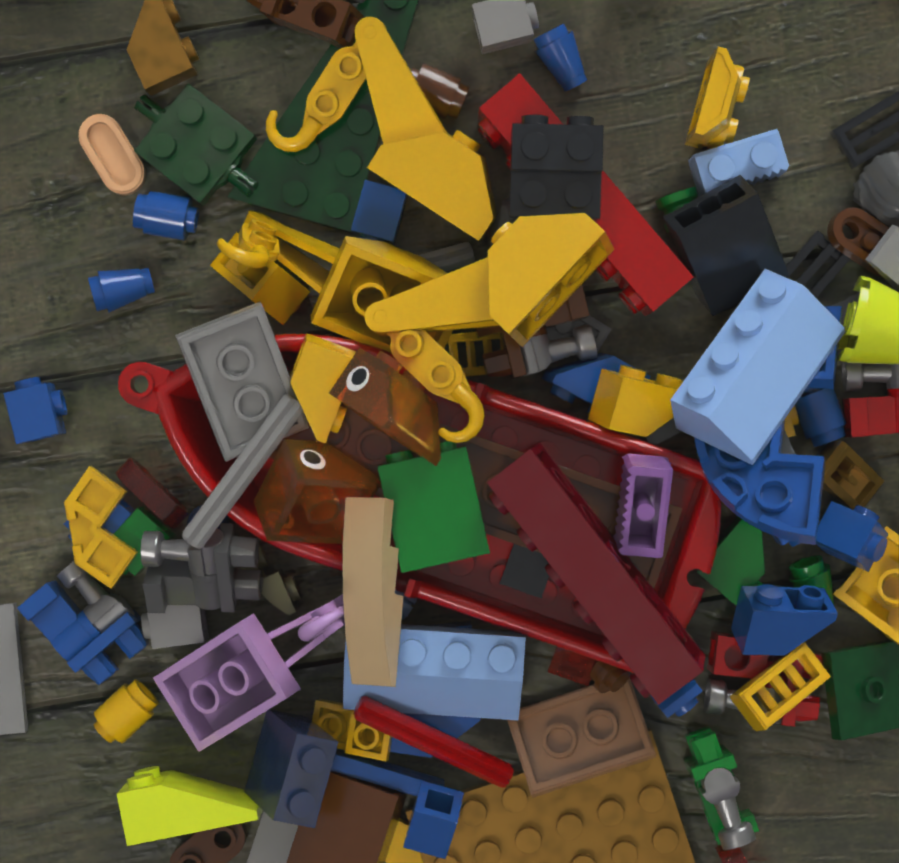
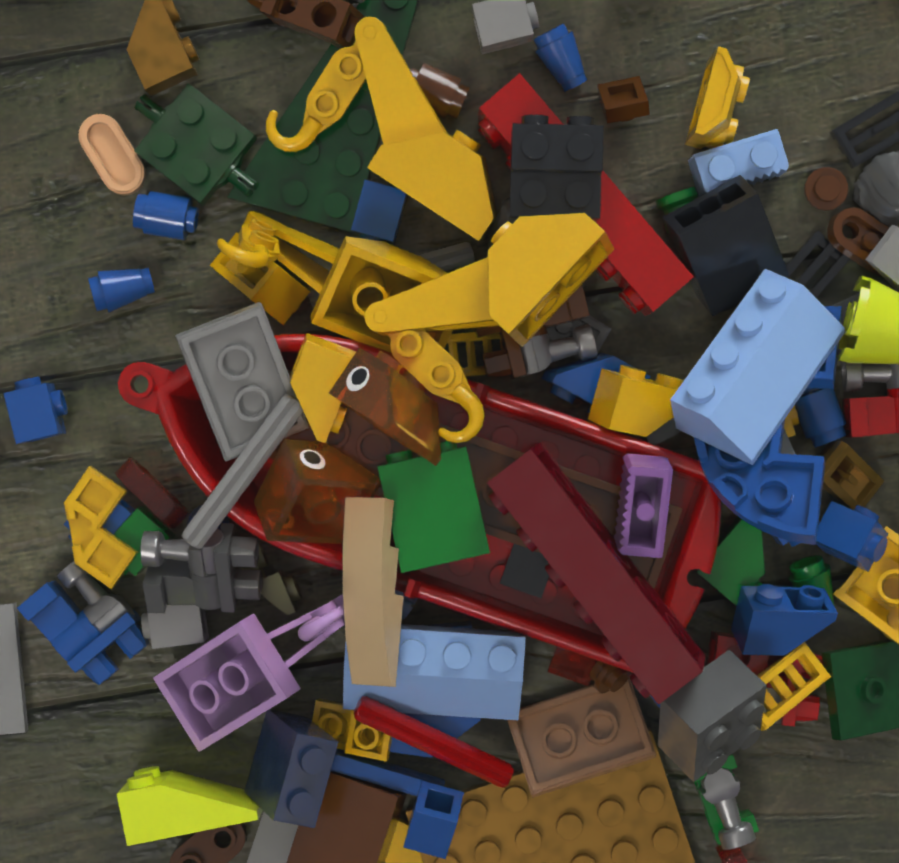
(125, 712): yellow brick -> none
(623, 99): none -> reddish brown plate
(712, 716): none -> dark grey brick
(826, 188): none -> reddish brown plate

